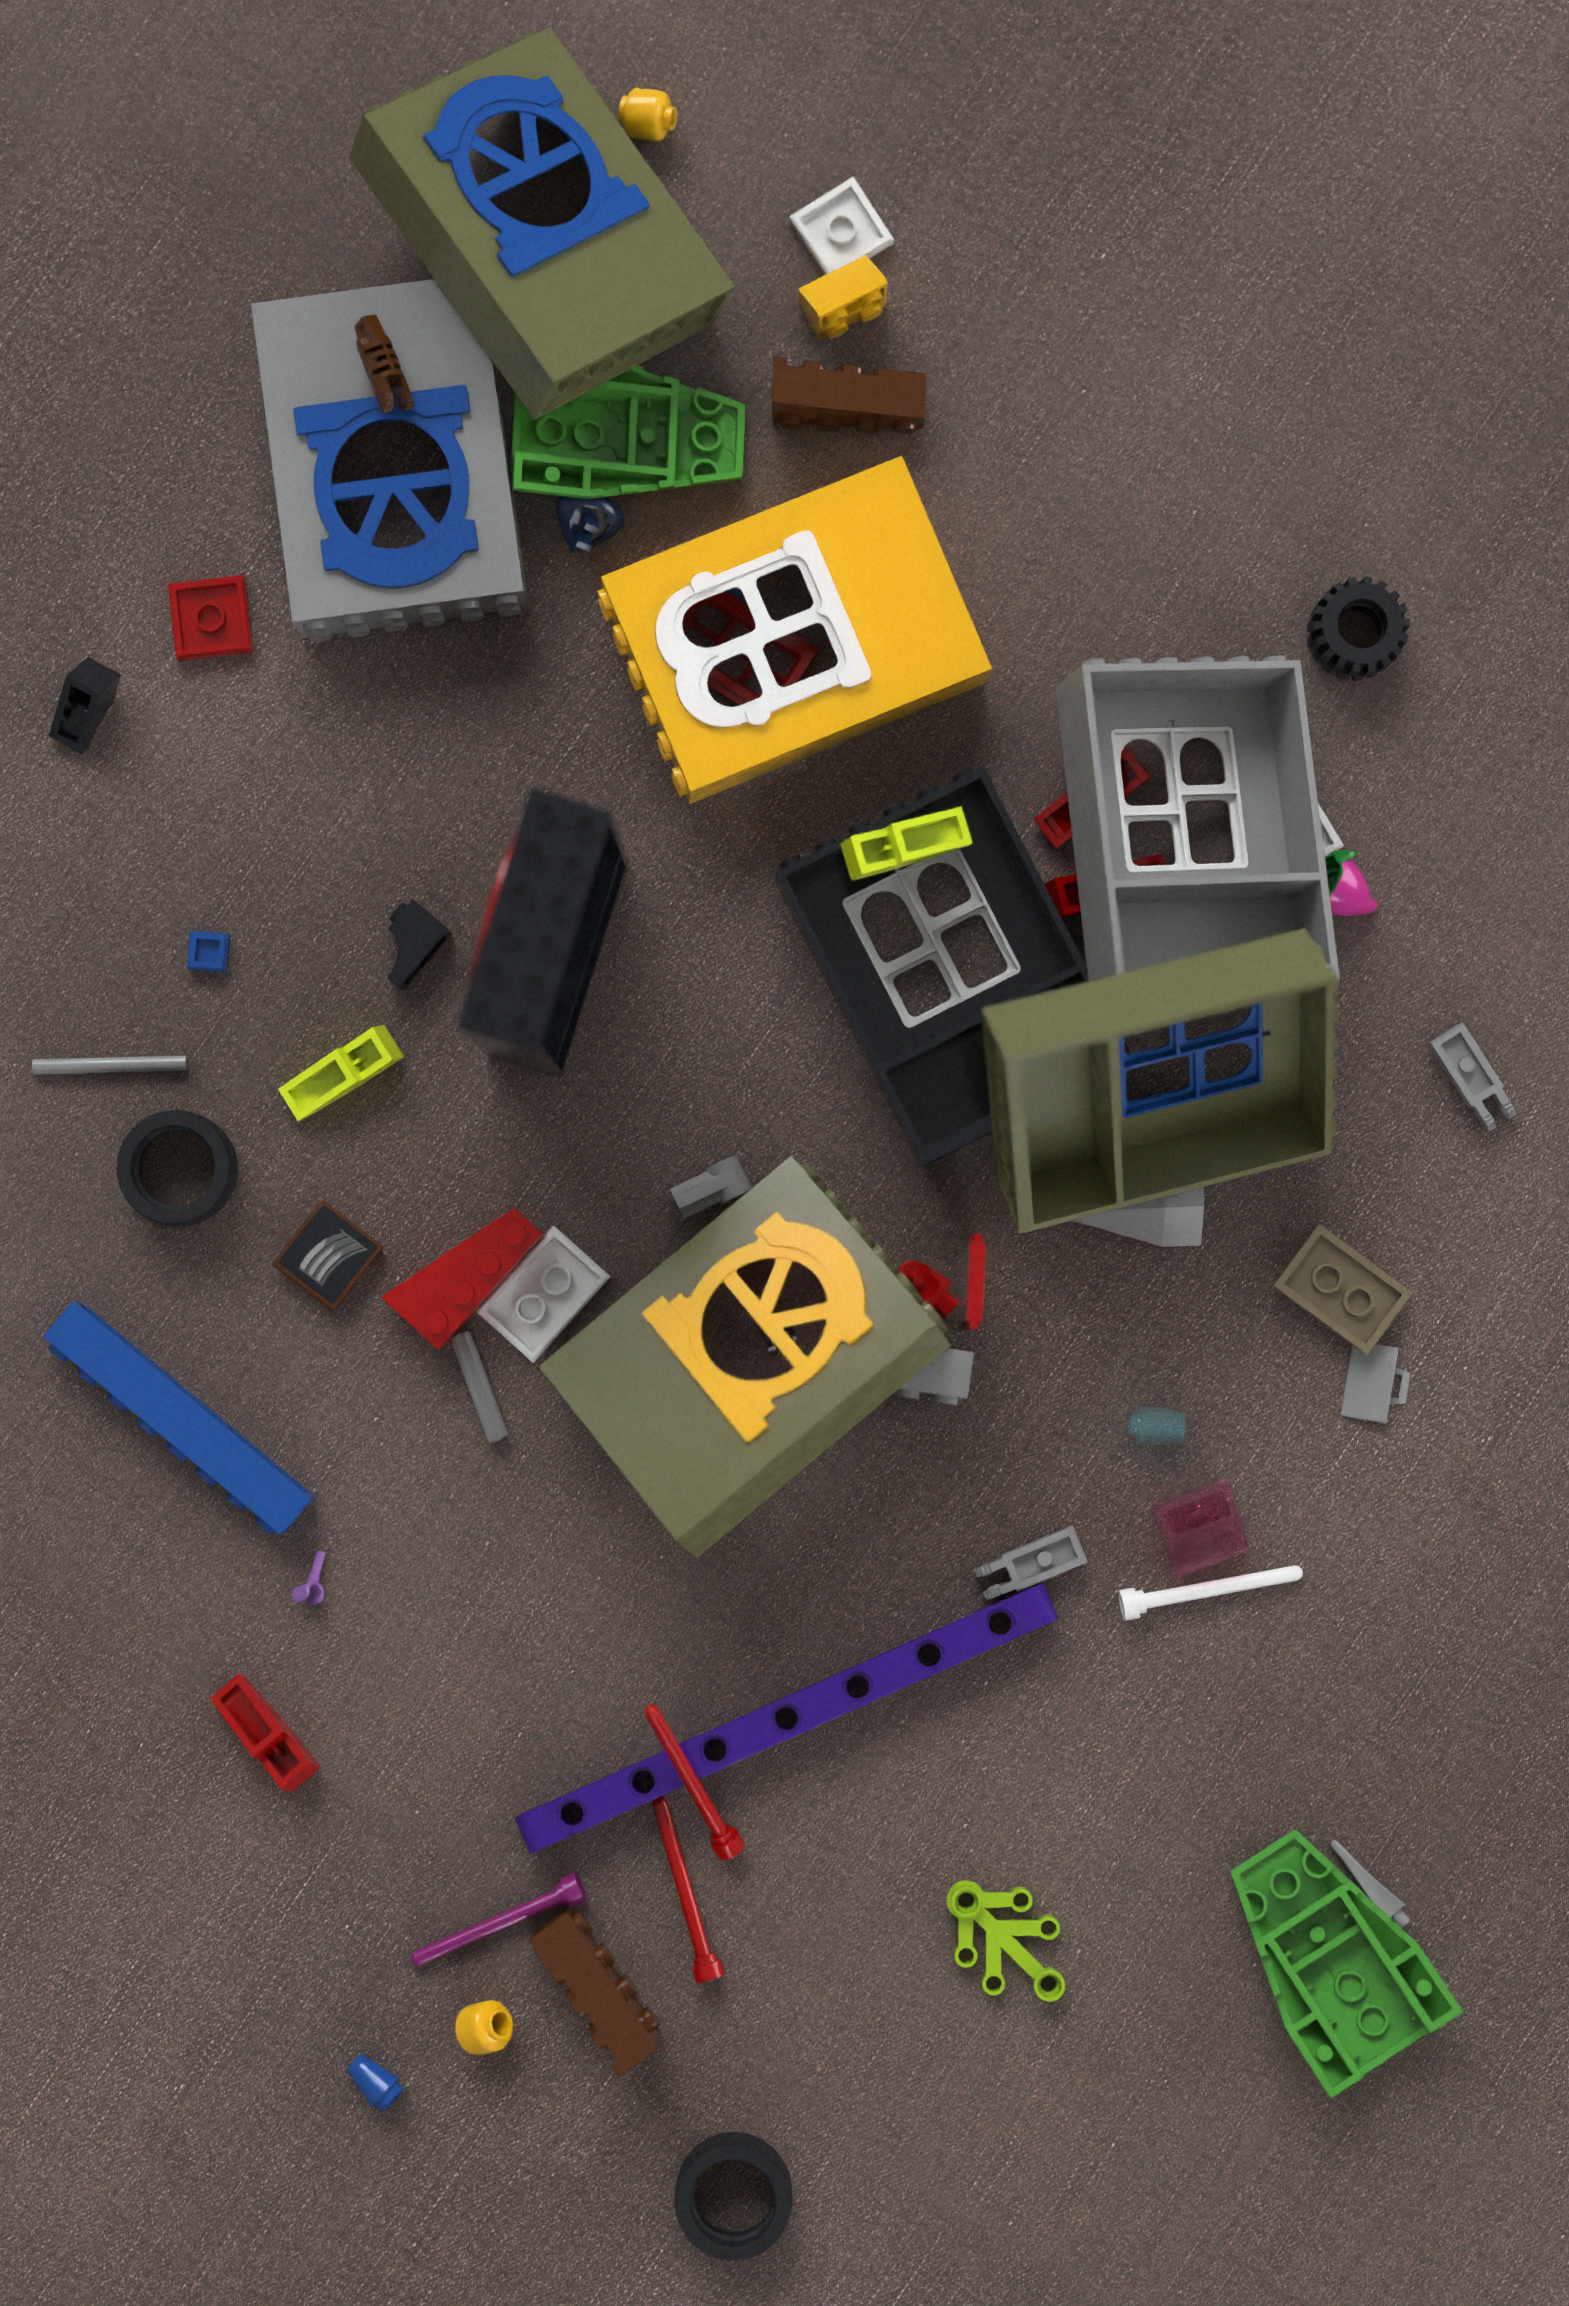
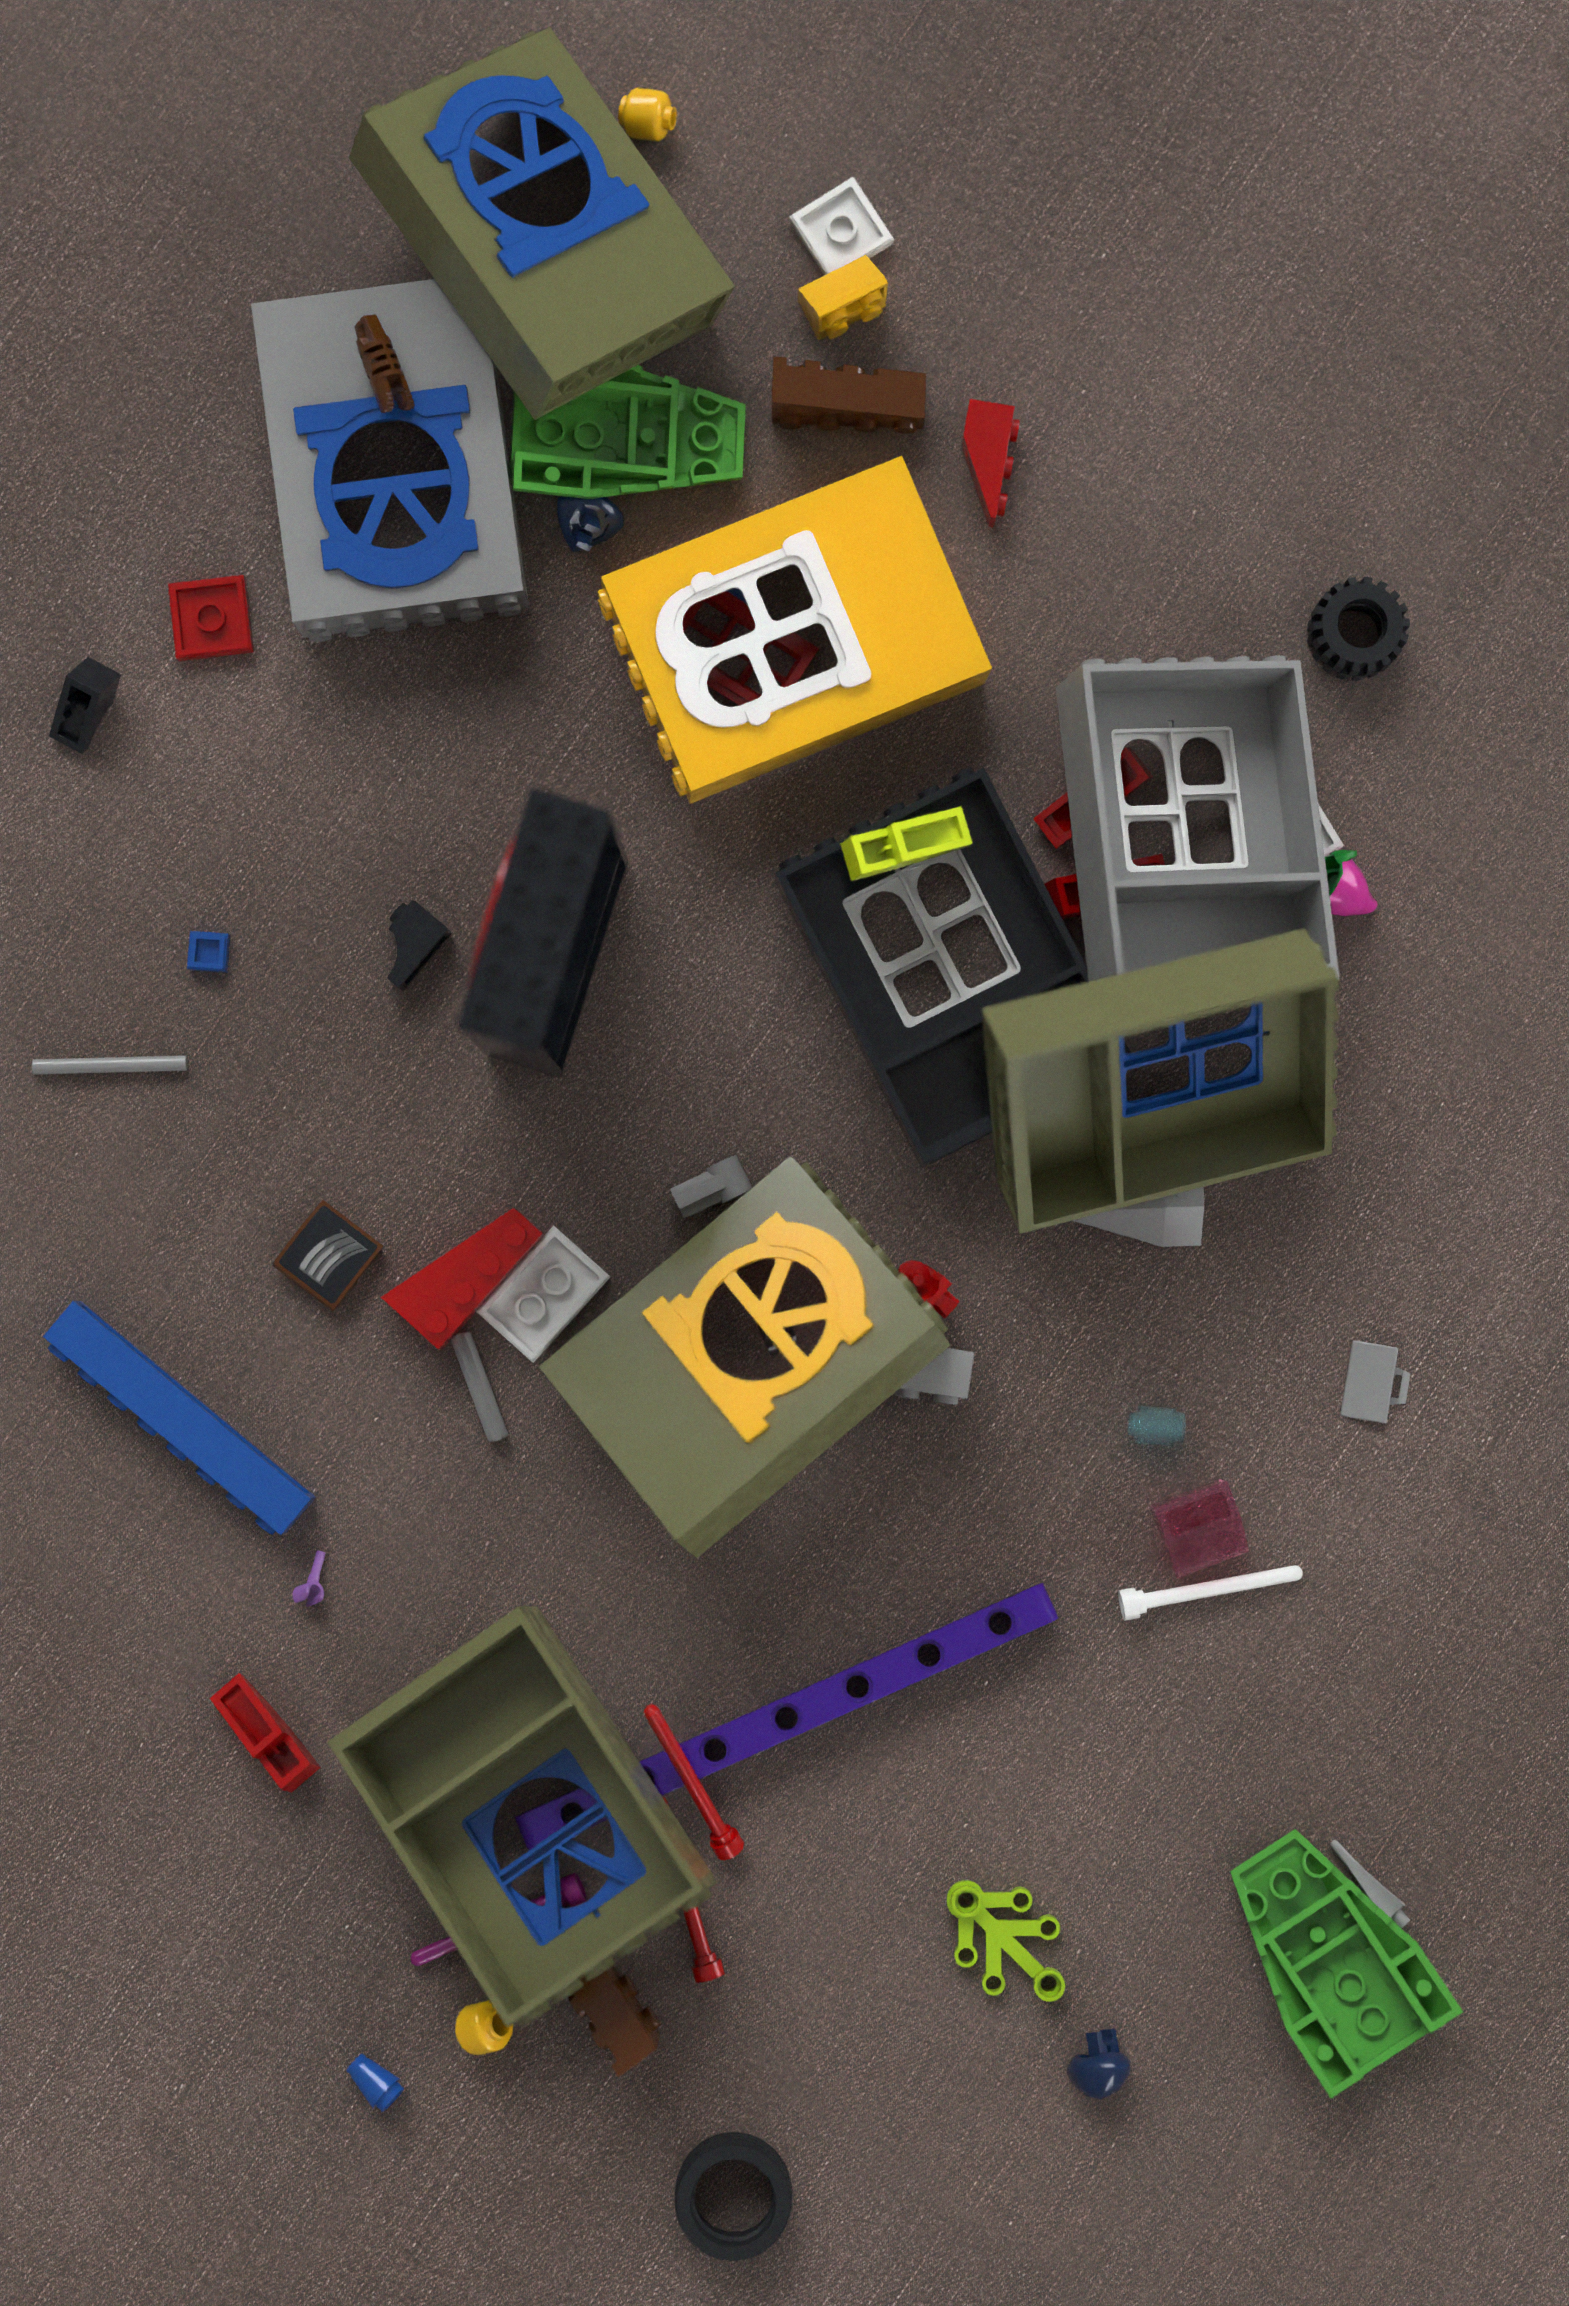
(130, 1163): black tyre -> none
(341, 1072): neon yellow slope -> none
(447, 1758): none -> olive panel
(972, 1281): red piece -> none
(985, 447): none -> red slope
(1035, 1562): light grey hinge -> none
(1103, 2069): none -> dark blue piece
(1342, 1289): dark tan plate -> none
(1471, 1074): light grey hinge -> none

